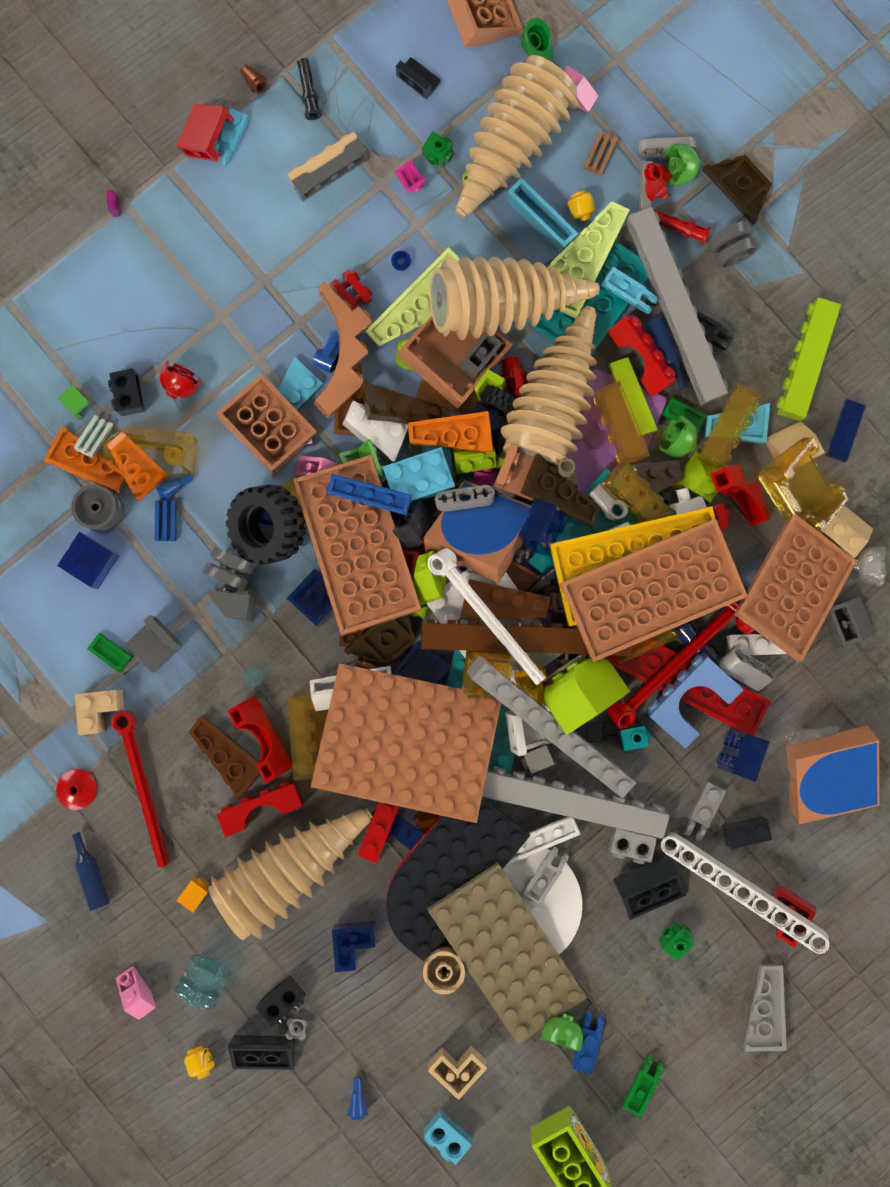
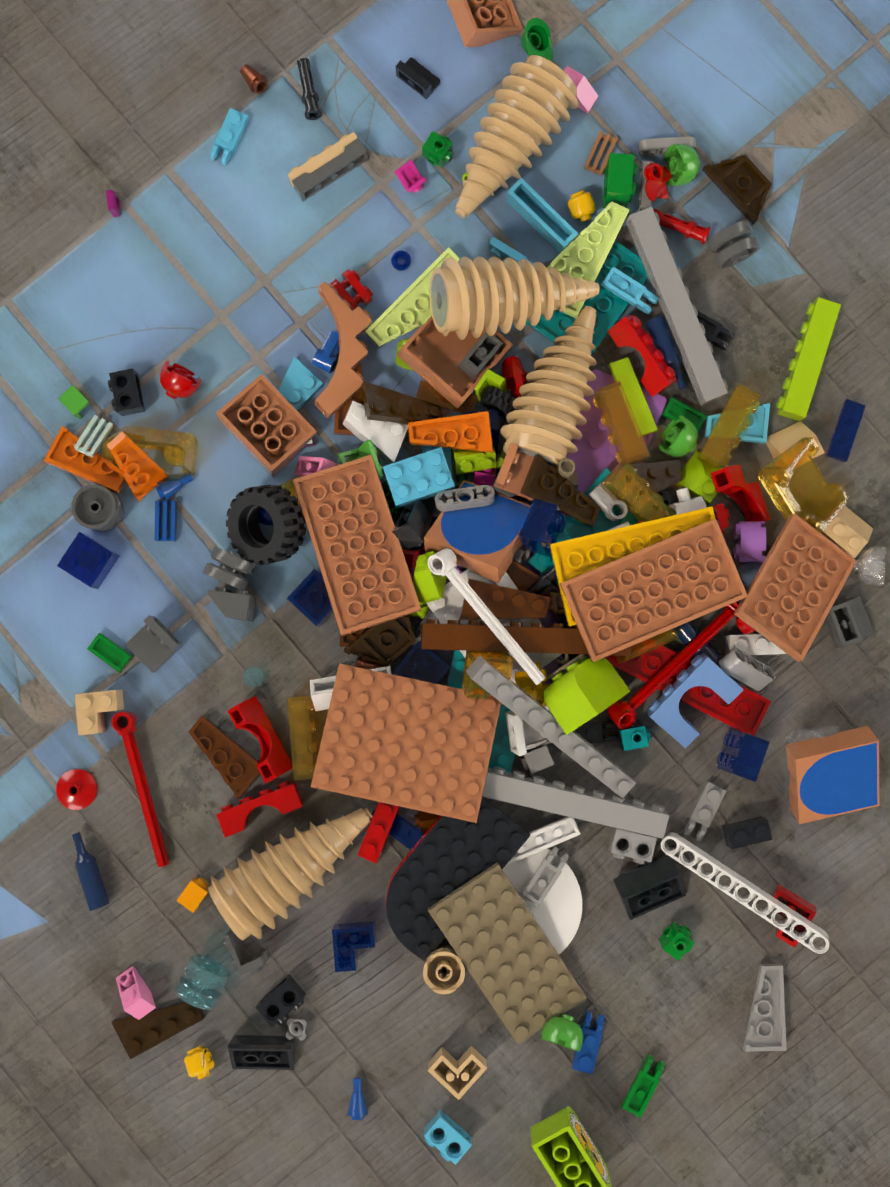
(155, 1027): none -> dark brown wing
(203, 131): red panel -> none
(241, 960): none -> dark grey bracket
(369, 494): blue tile -> none
(501, 249): none -> medium azure hinge
(619, 179): none -> green brick
(750, 541): none -> medium lavender brick

